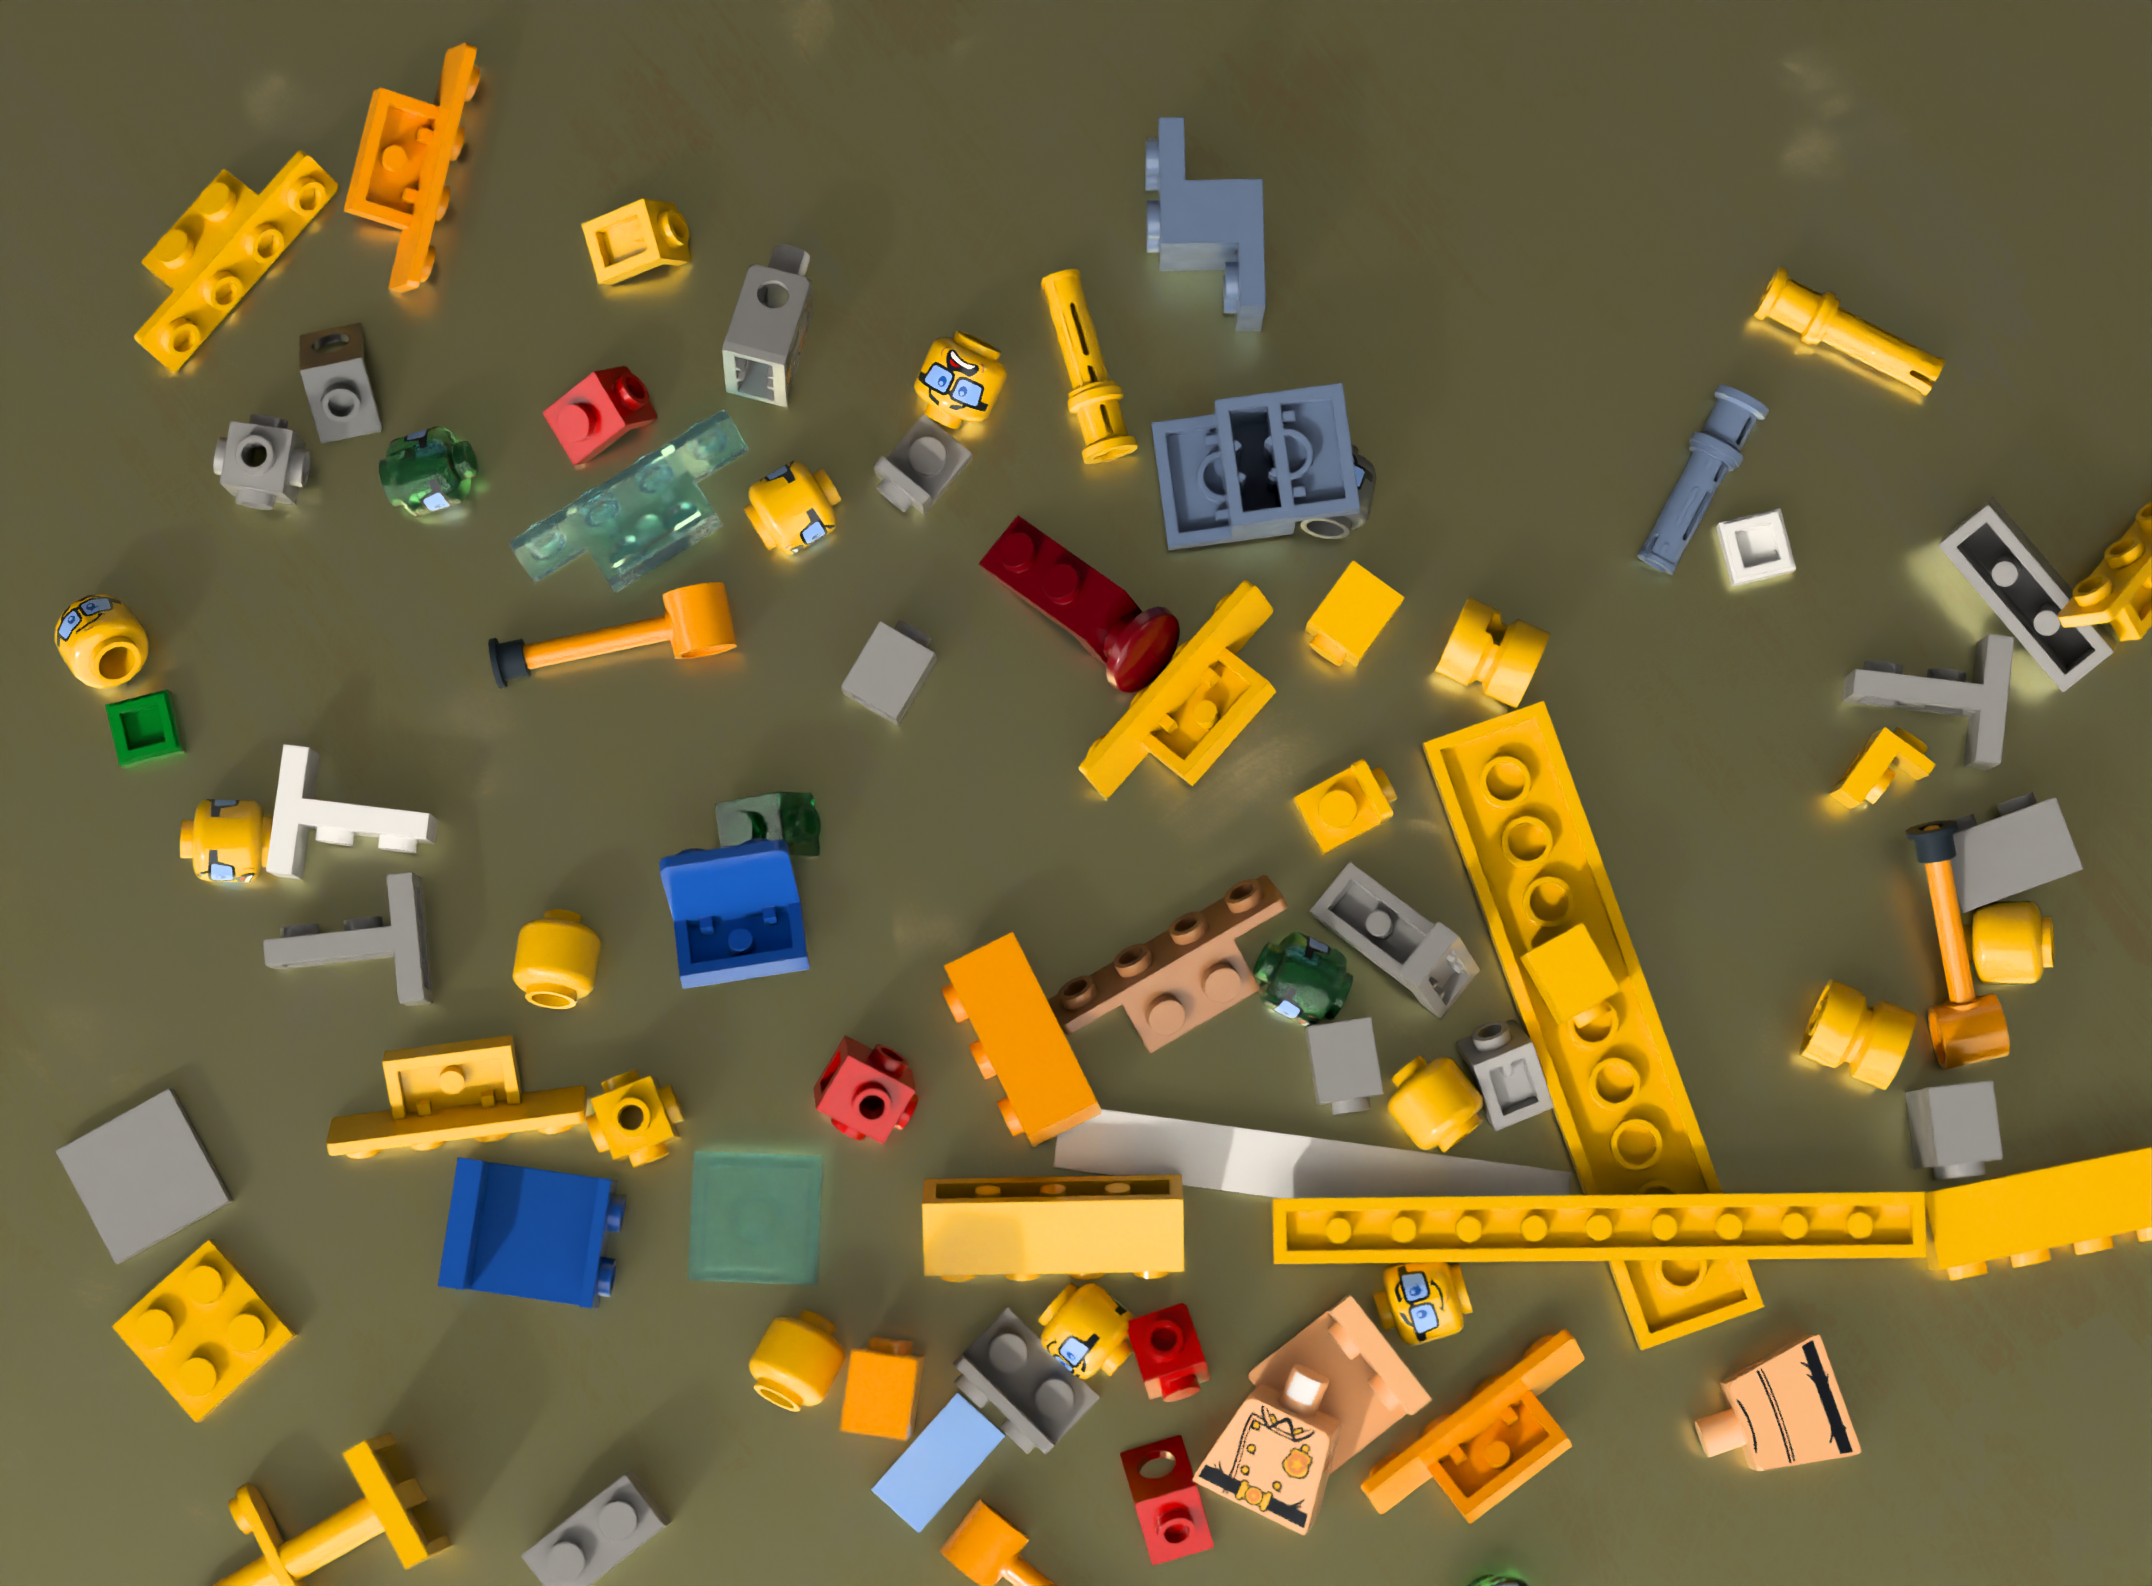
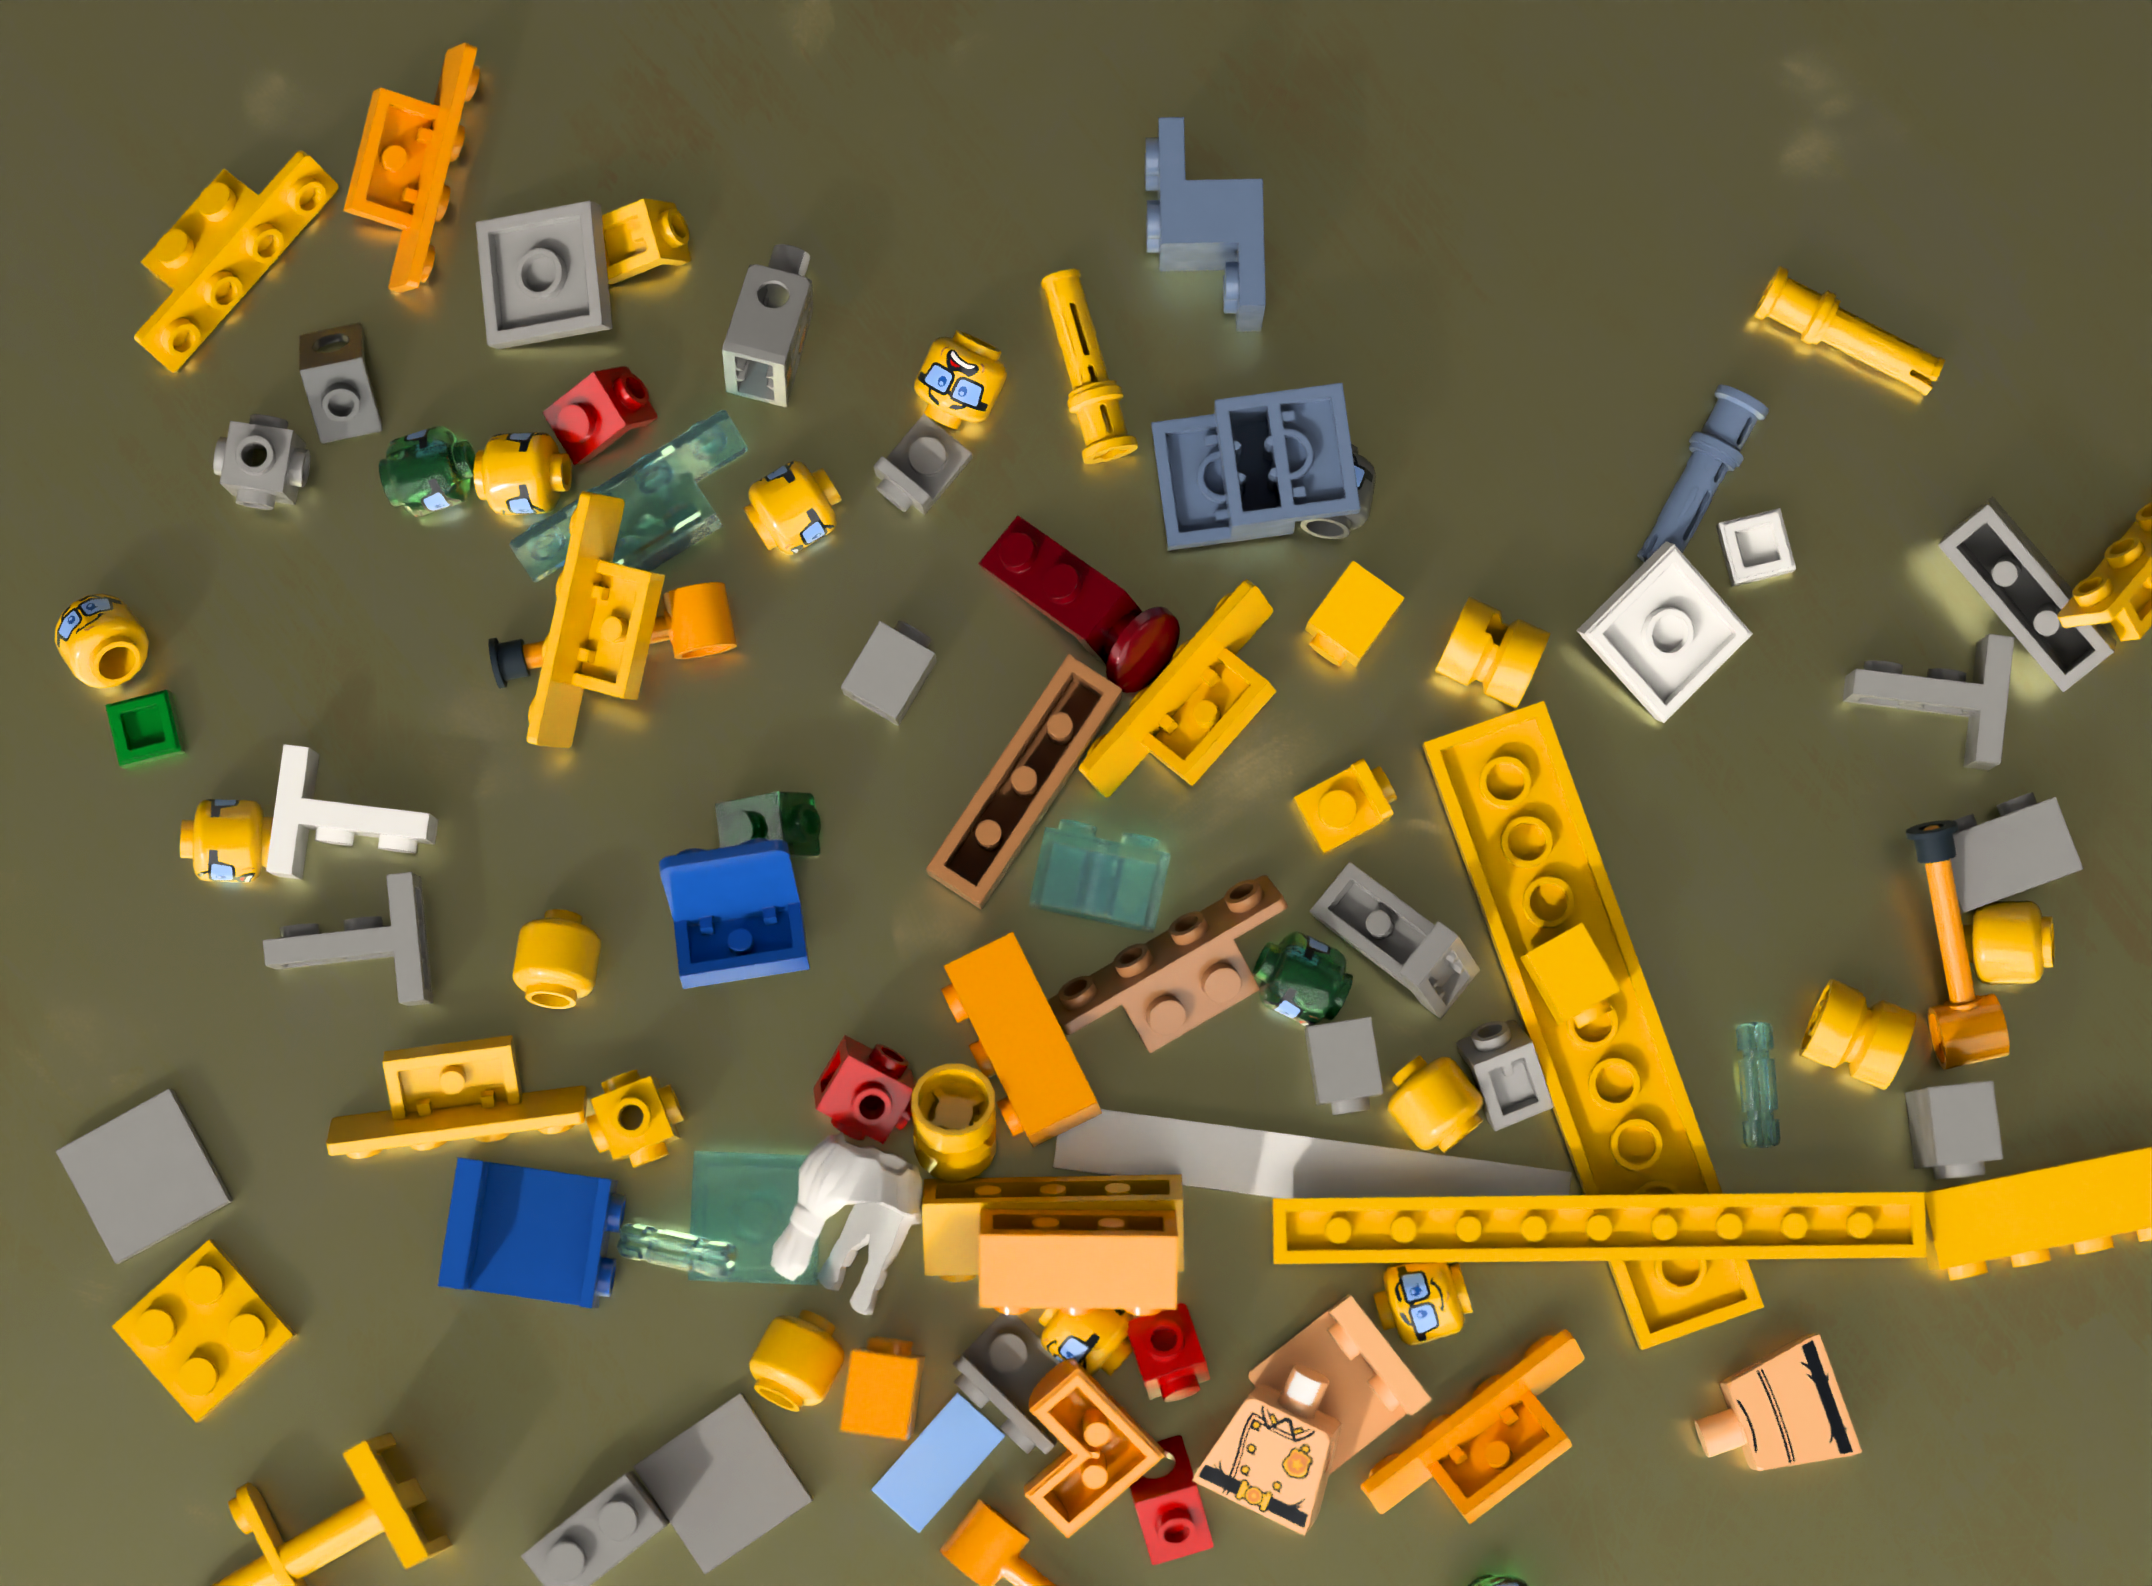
(521, 473): none -> yellow head
(544, 275): none -> light grey tile
(597, 624): none -> yellow bracket
(677, 1250): none -> clear light blue axle
(723, 1483): none -> light grey tile
(885, 1207): none -> white piece
(954, 1122): none -> yellow wheel
(1024, 782): none -> medium nougat brick
(1078, 1260): none -> light orange brick
(1100, 877): none -> clear light blue brick
(1103, 1445): none -> light orange brick
(1664, 631): none -> white tile
(1758, 1085): none -> clear light blue axle
(1869, 771): yellow bracket -> none

